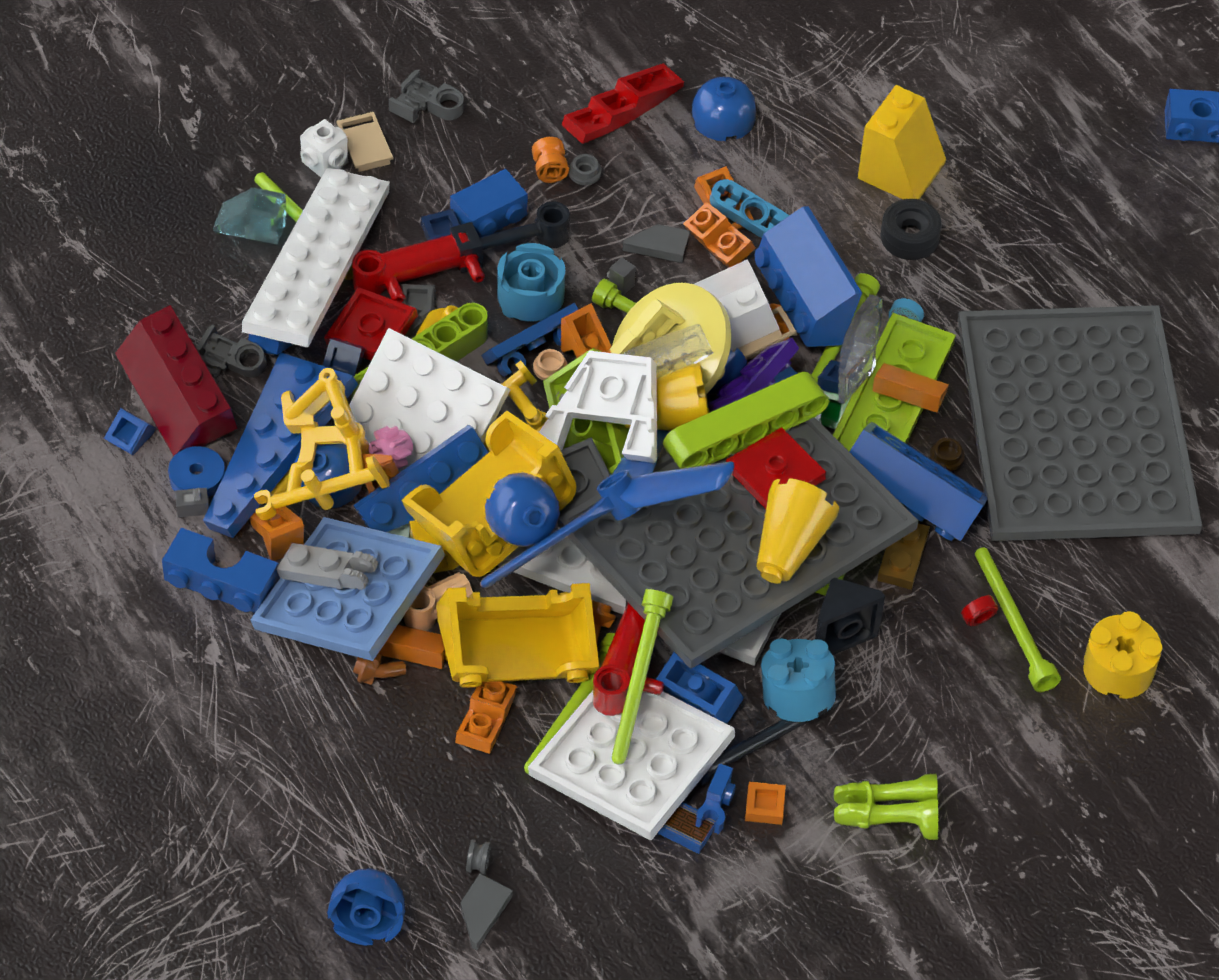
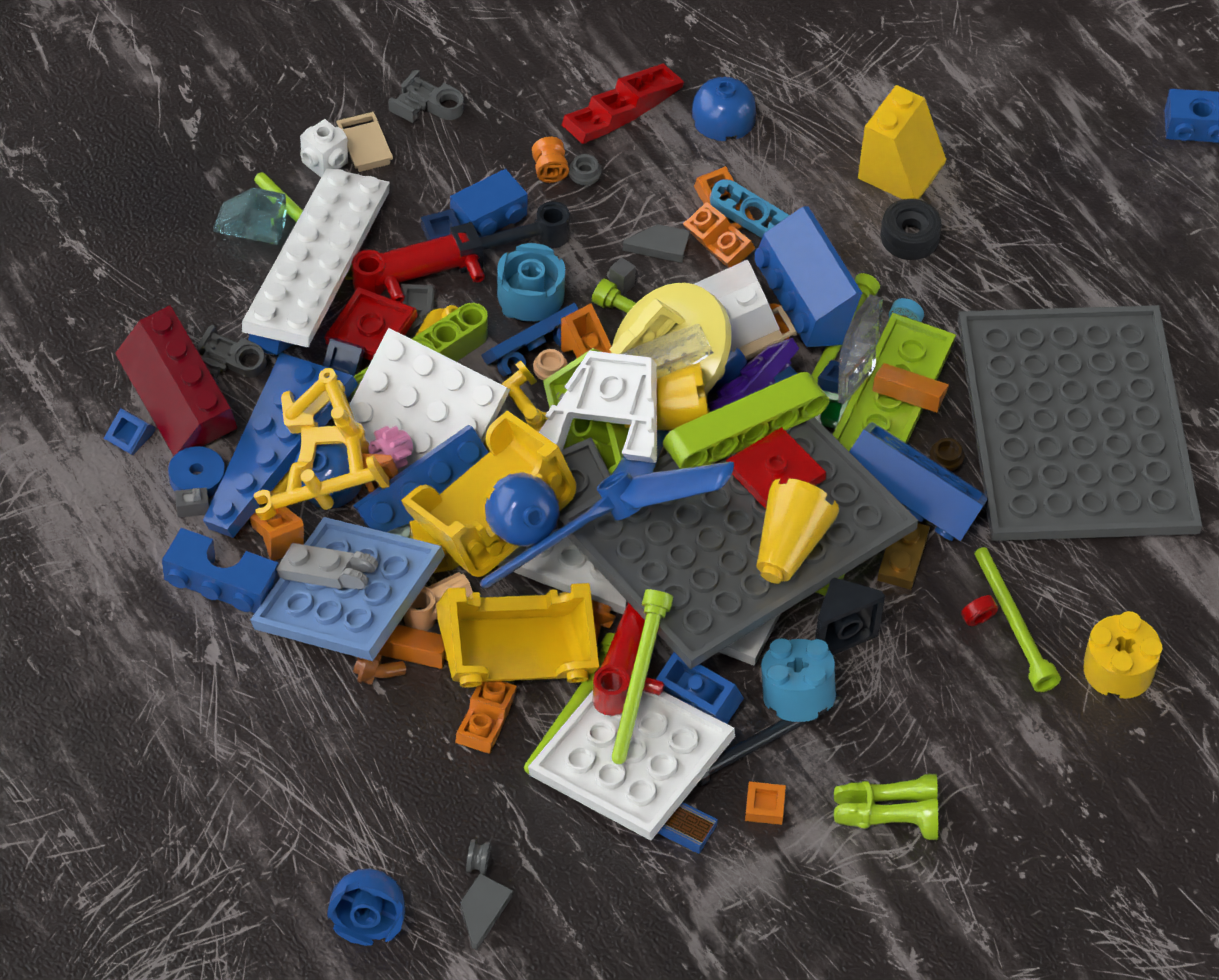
(719, 793): blue plate -> none

